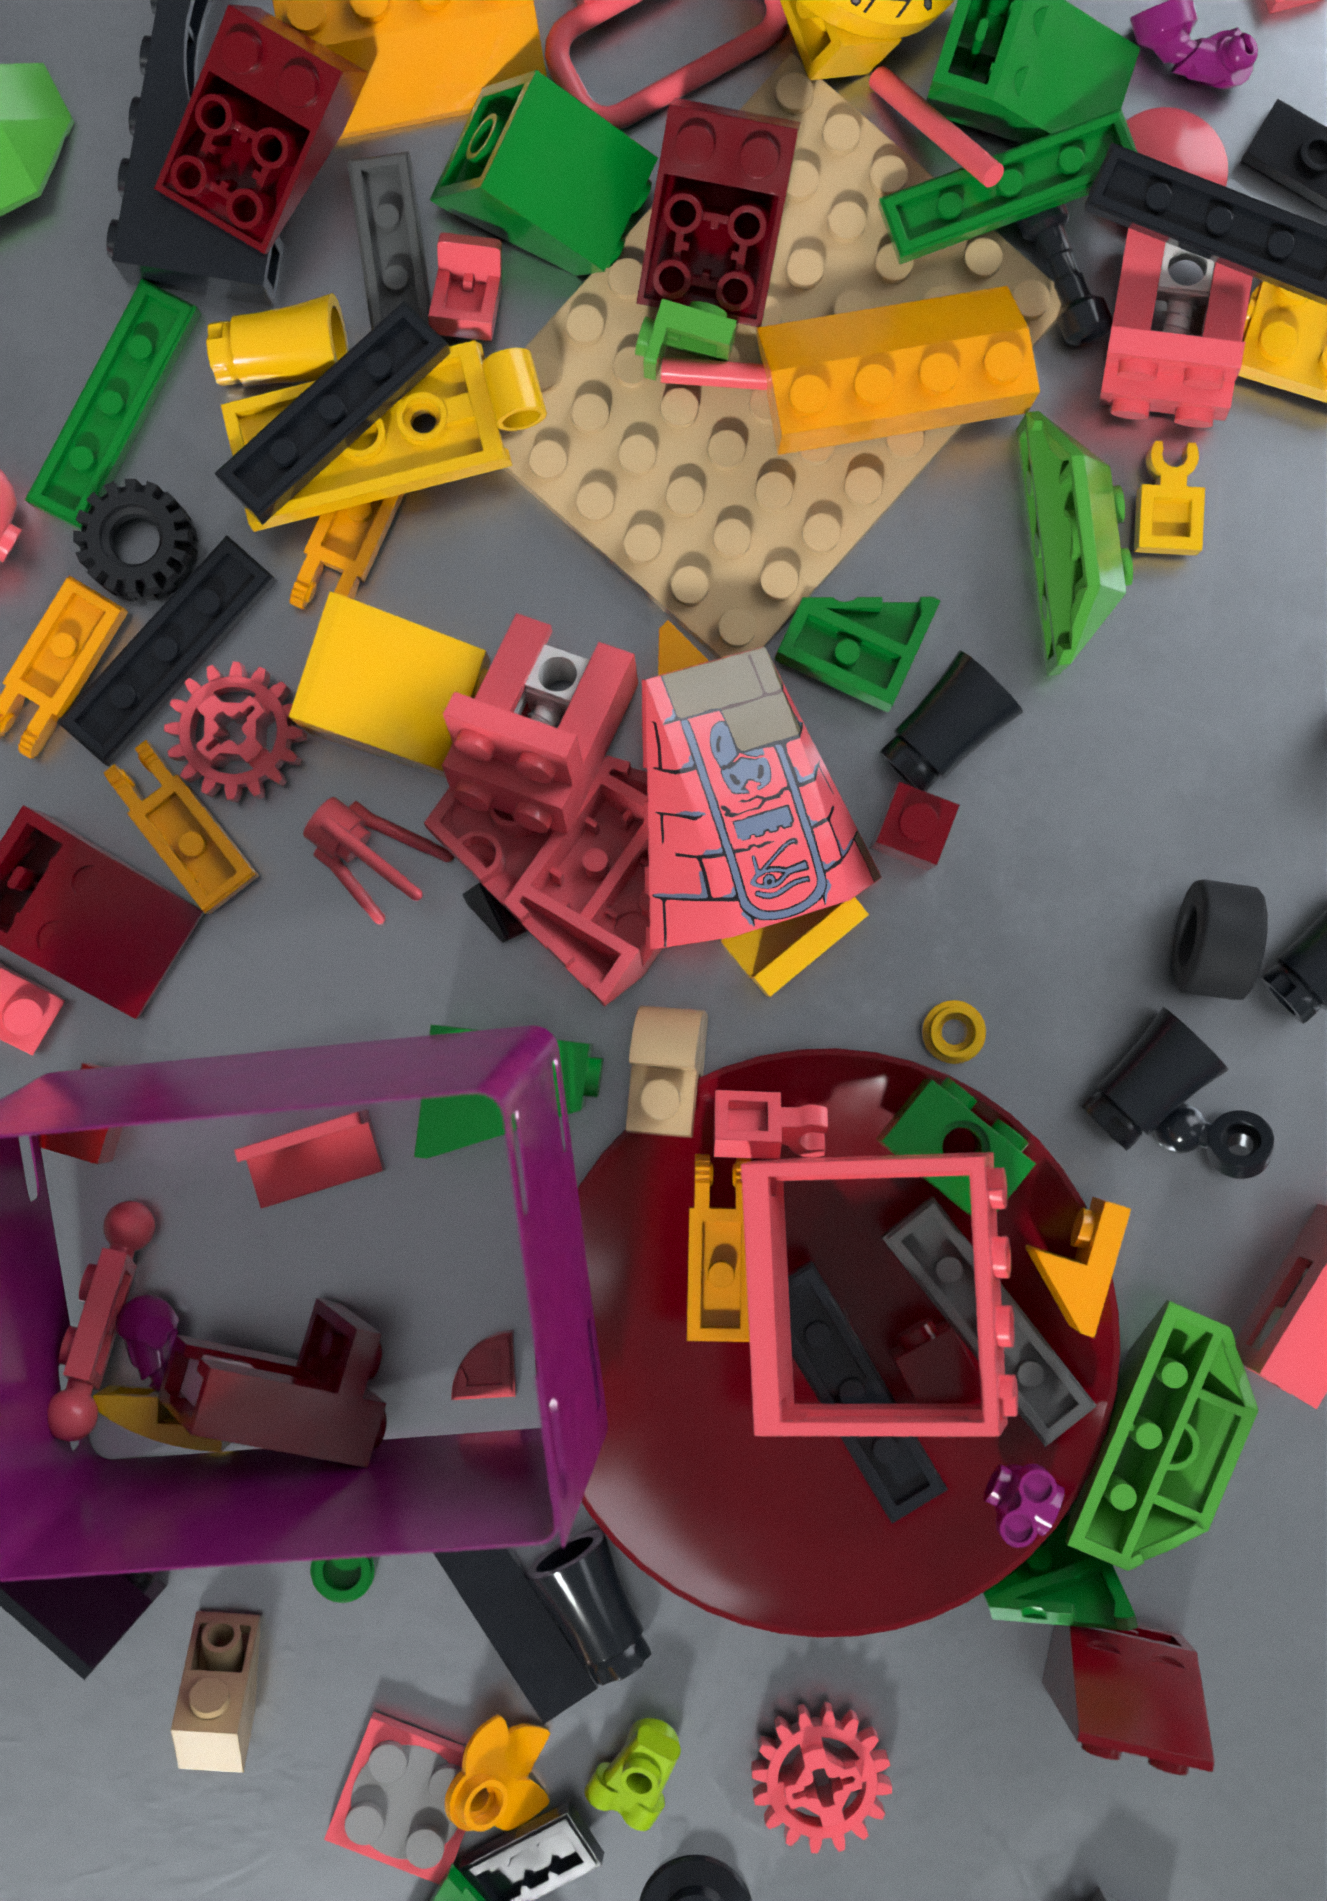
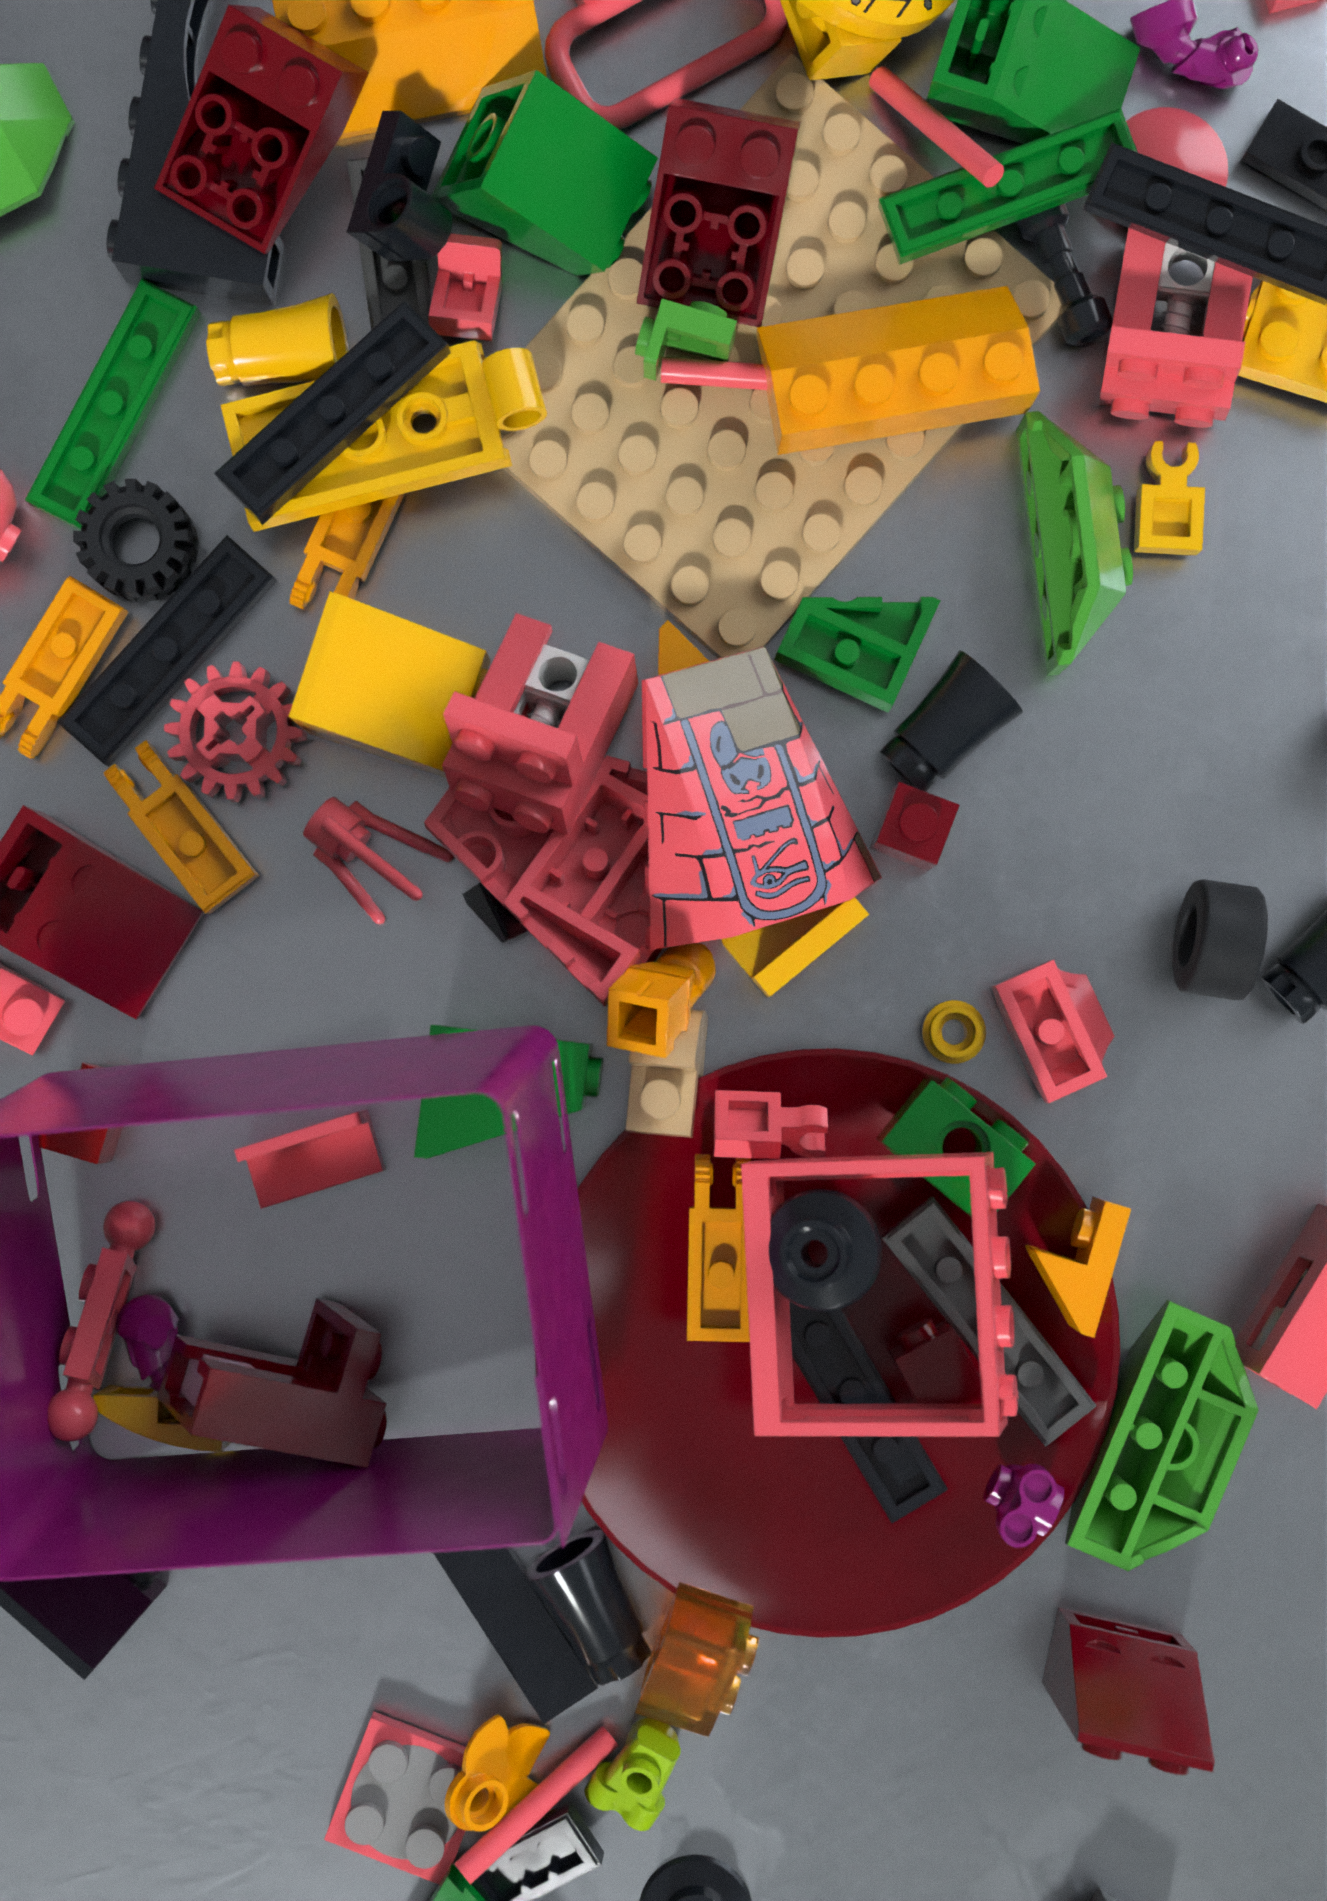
(217, 1693): tan slope -> none
(343, 1578): green tile -> none
(392, 204): none -> black plate
(487, 1369): coral tile -> none
(536, 1805): none -> coral bar
(656, 999): none -> light orange piece
(697, 1660): none -> clear orange brick
(847, 1768): coral gear -> none
(851, 1245): none -> black piece
(1055, 1028): none -> coral slope
(1062, 1589): green wing -> none
(1153, 1080): black plant -> none
(1187, 1130): black plate -> none

